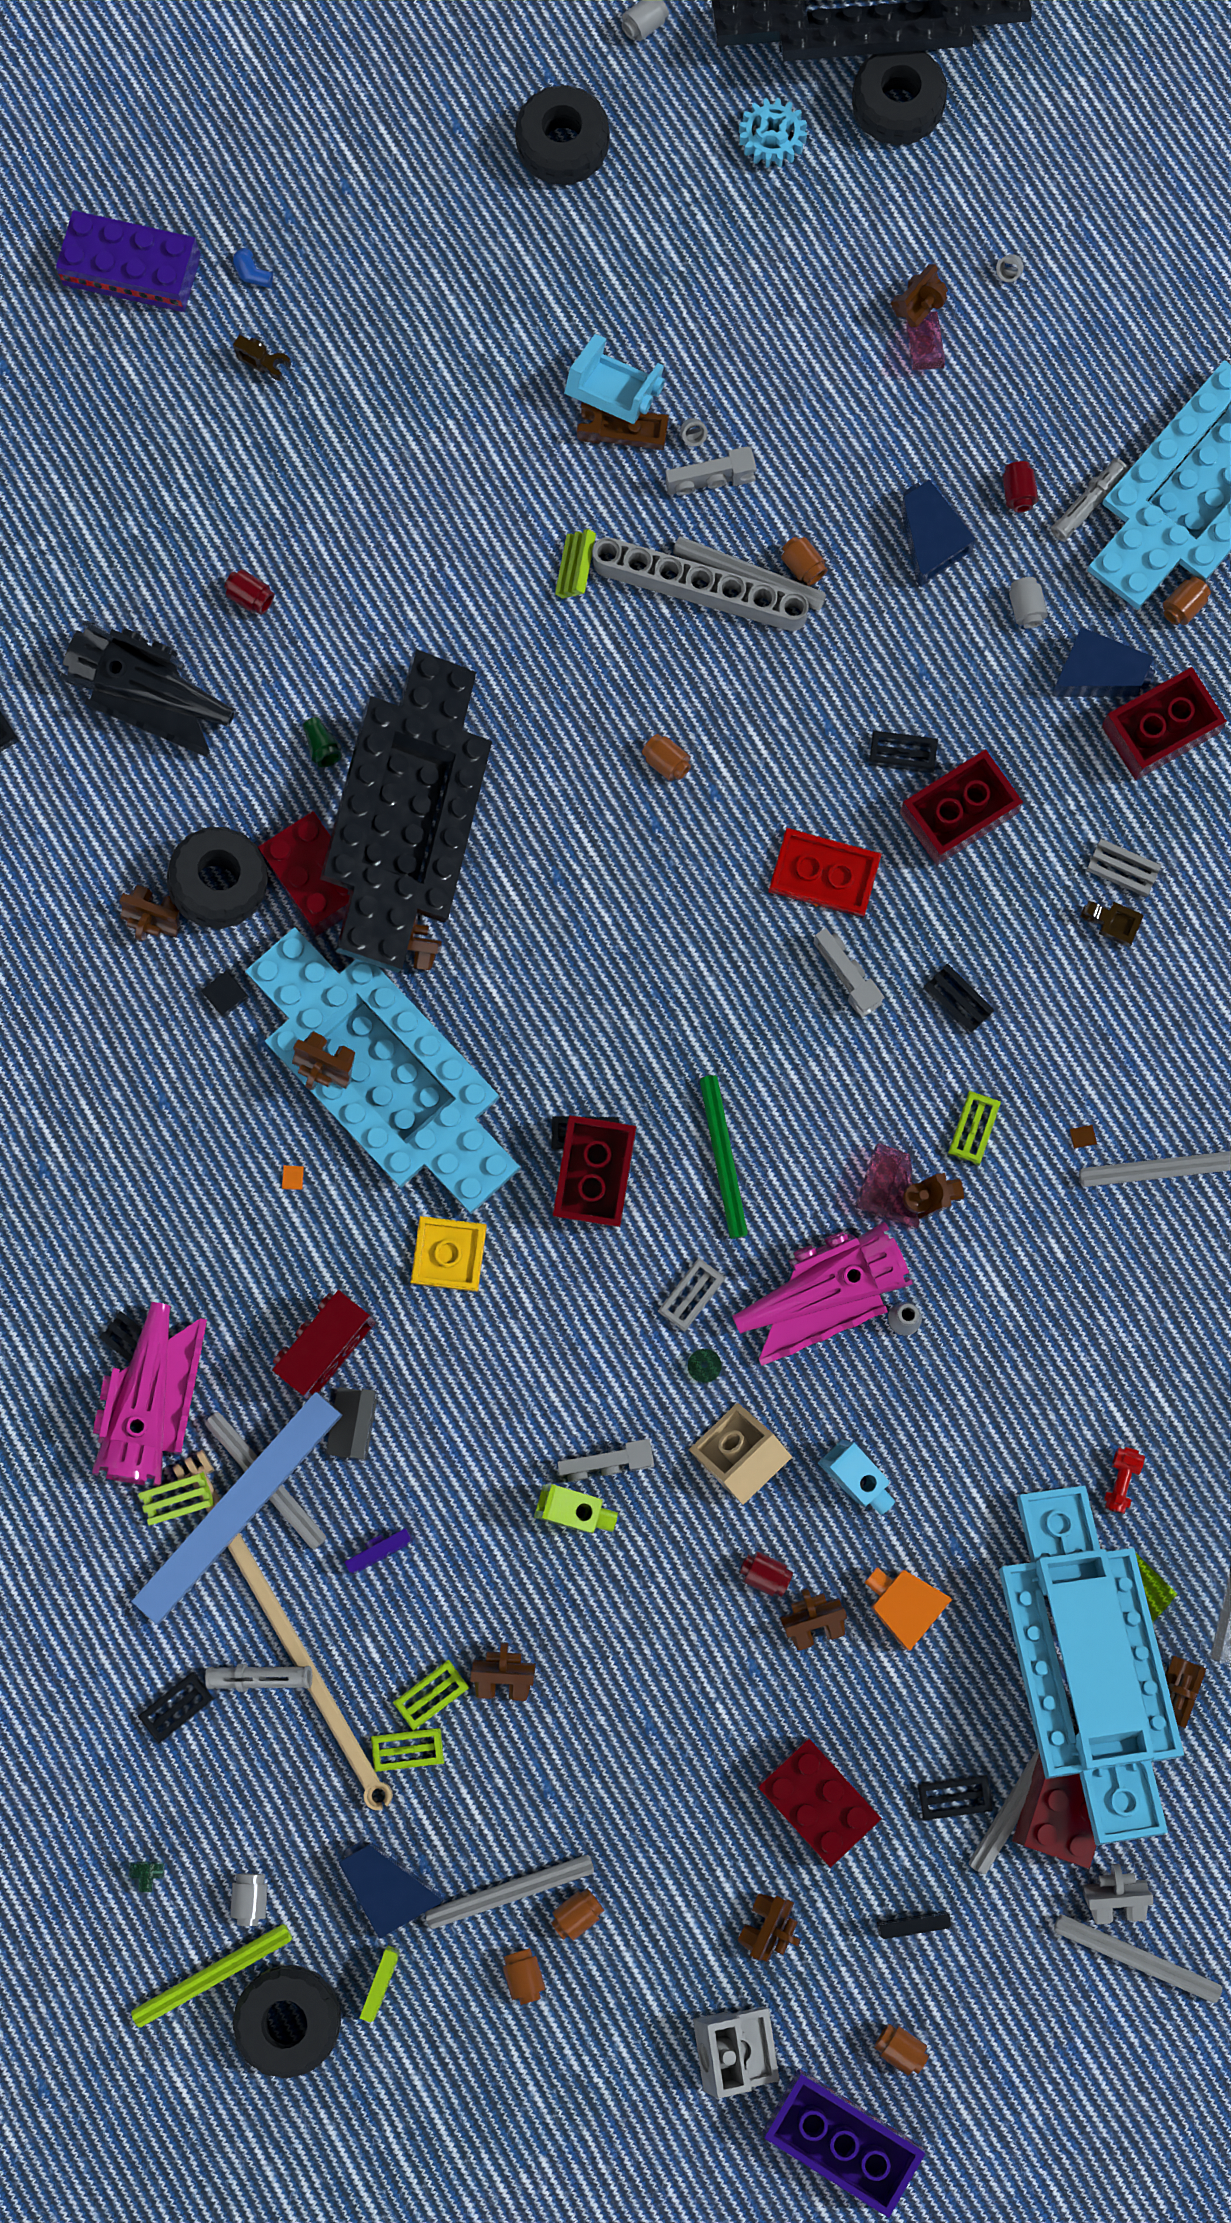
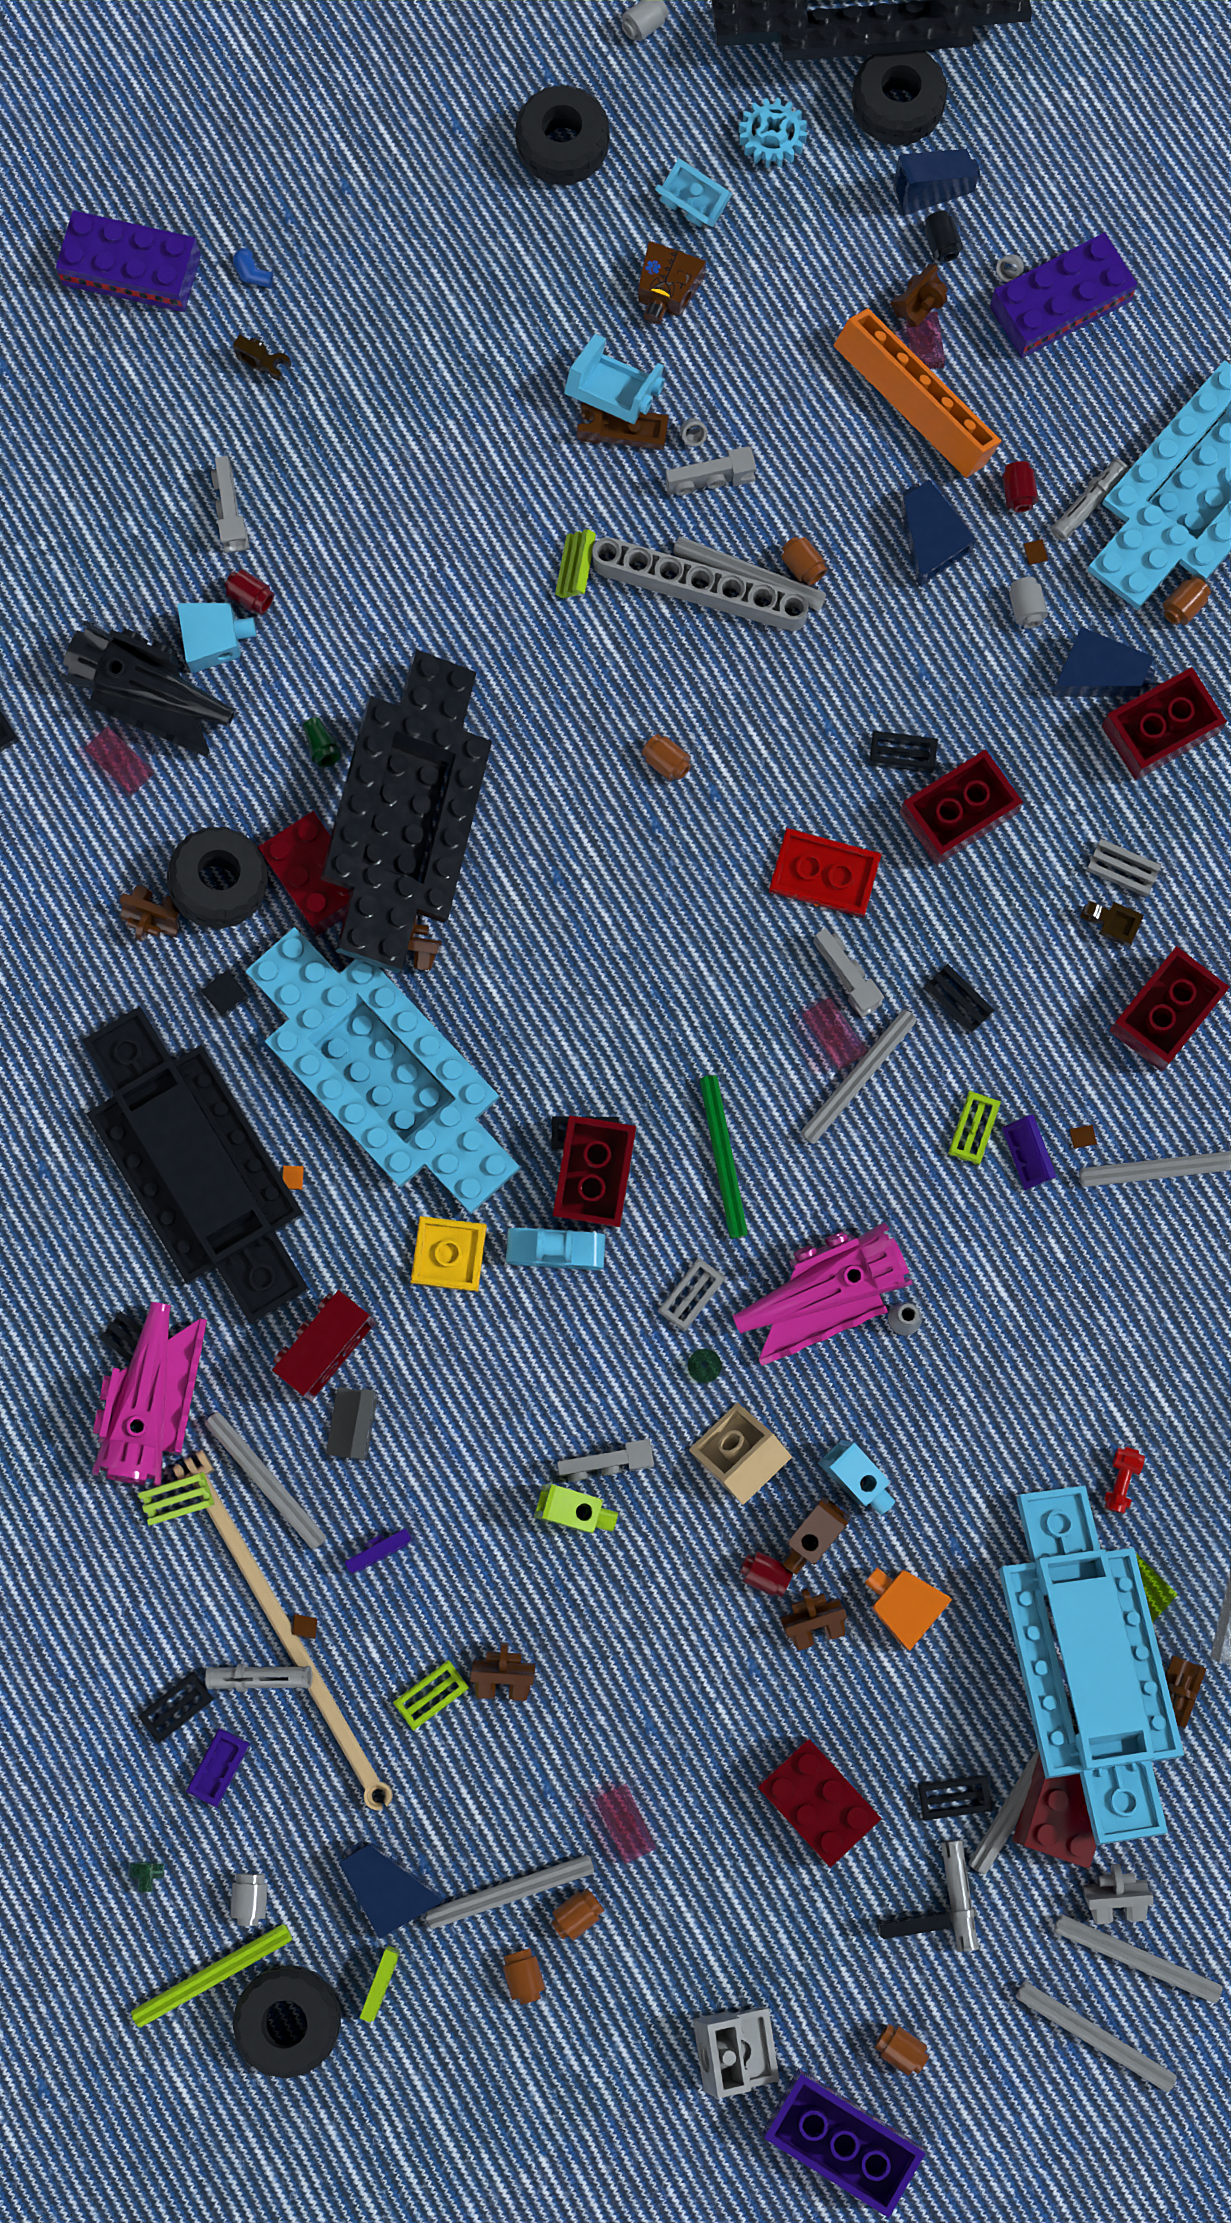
(119, 761): none -> clear pink plate
(184, 1170): none -> black piece
(212, 634): none -> medium azure torso
(218, 1767): none -> dark purple plate
(231, 525): none -> light grey plate
(236, 1508): medium blue tile -> none
(304, 1626): none -> reddish brown window
(320, 1065): reddish brown hips -> none
(437, 1746): lime tile -> none
(555, 1248): none -> medium azure piece
(625, 1823): none -> clear pink plate
(668, 281): none -> reddish brown torso
(694, 193): none -> medium azure bracket
(763, 1942): reddish brown hips -> none
(825, 1523): none -> reddish brown torso
(834, 1033): none -> clear pink plate
(858, 1076): none -> light grey axle
(884, 1186): clear pink wing -> none
(917, 393): none -> orange brick
(932, 1195): reddish brown hips -> none
(934, 178): none -> dark blue slope
(943, 236): none -> black brick
(959, 1896): none -> light grey pin
(1029, 1152): none -> dark purple plate
(1035, 552): none -> reddish brown window
(1063, 295): none -> dark purple brick
(1096, 2036): none -> light grey axle
(1169, 1008): none -> dark red brick

